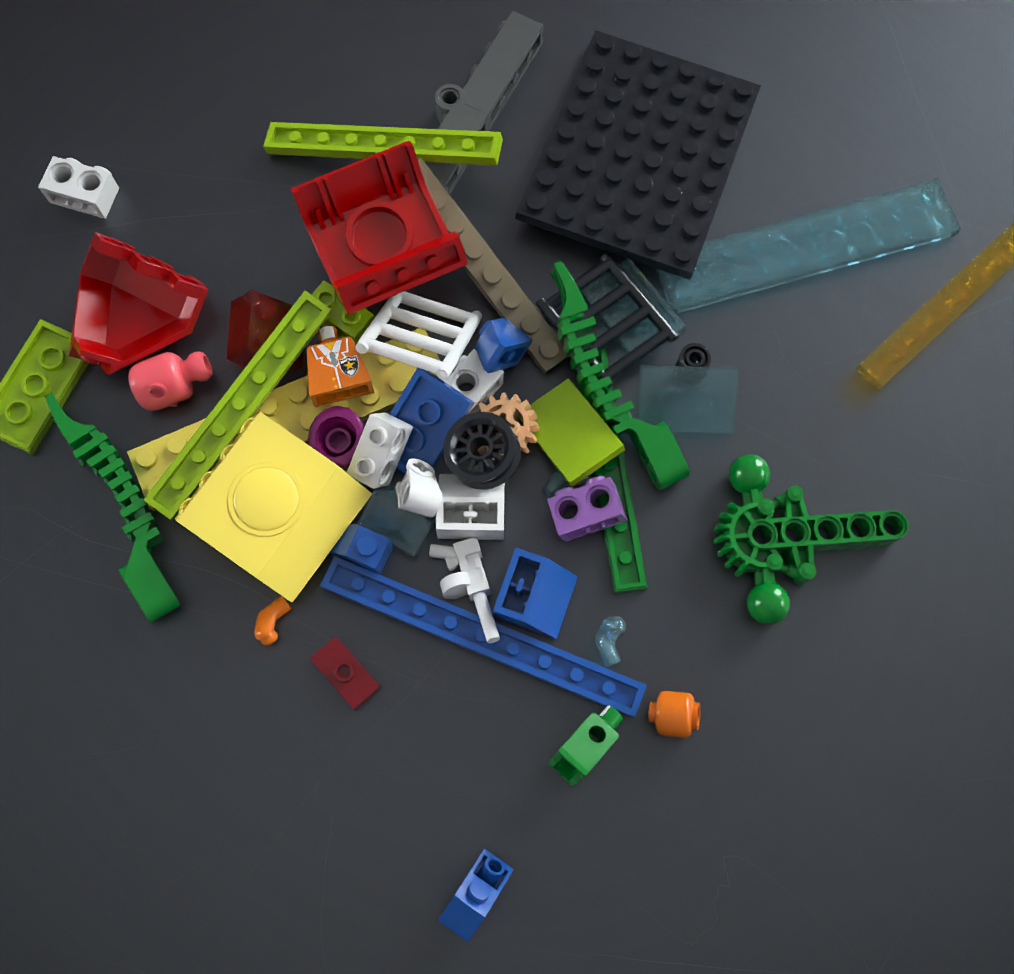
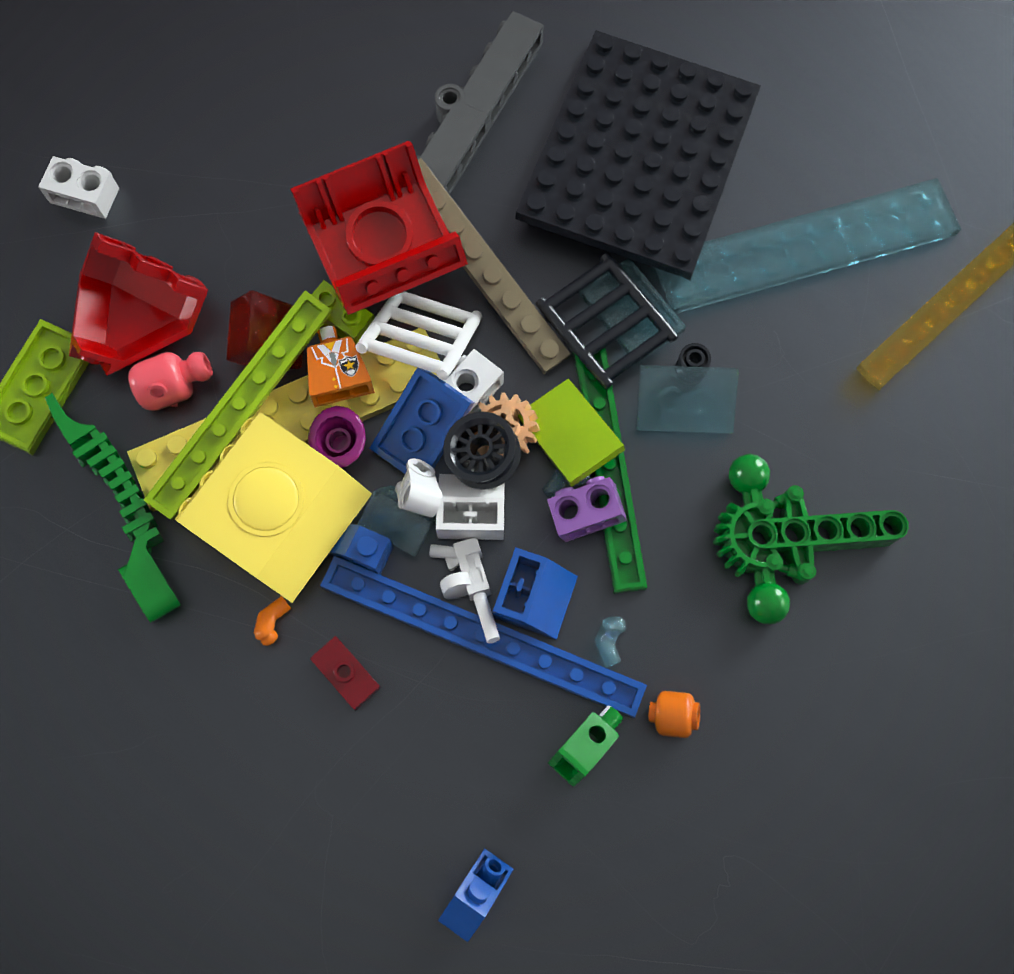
(365, 141): lime plate -> none
(379, 450): white brick -> none
(501, 345): blue slope -> none
(653, 442): green piece -> none

